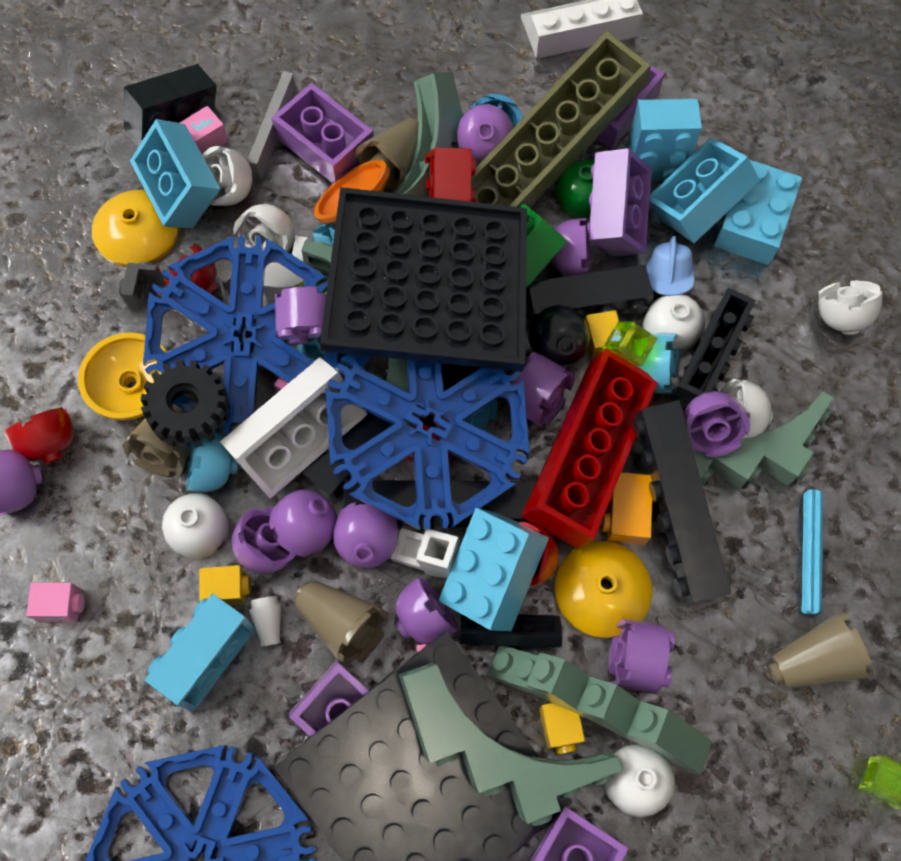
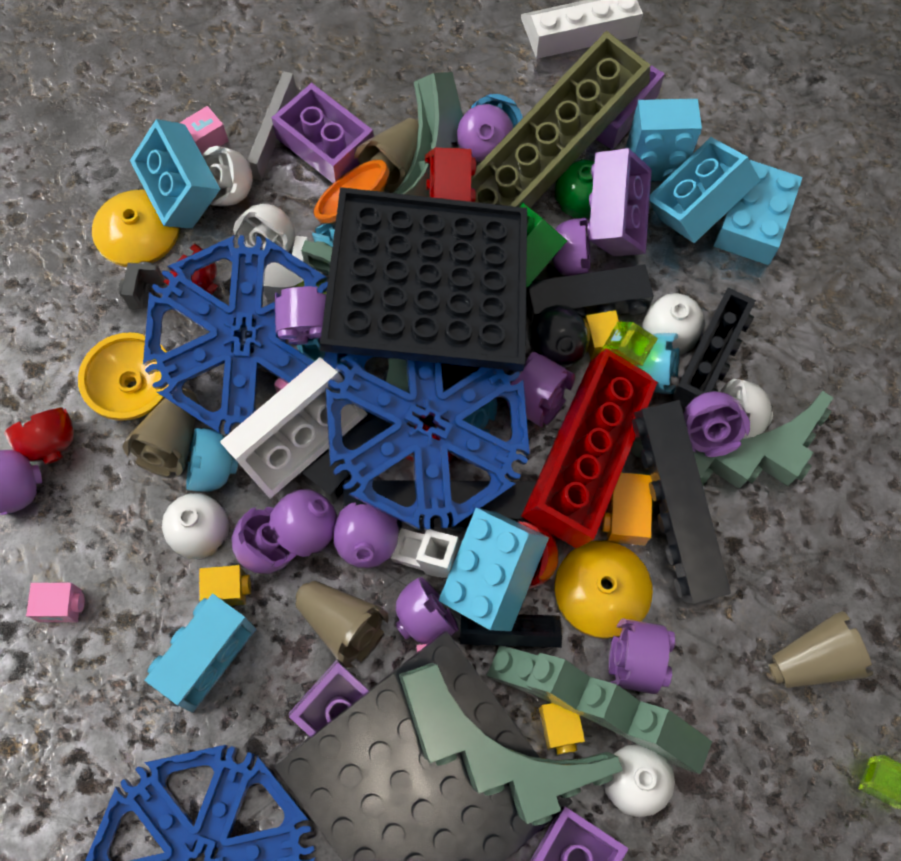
(166, 98): black wedge -> none
(192, 425): black tyre -> none
(266, 619): white cone -> none
(671, 268): light blue piece -> none
(812, 552): medium azure axle -> none
(850, 306): white cylinder -> none

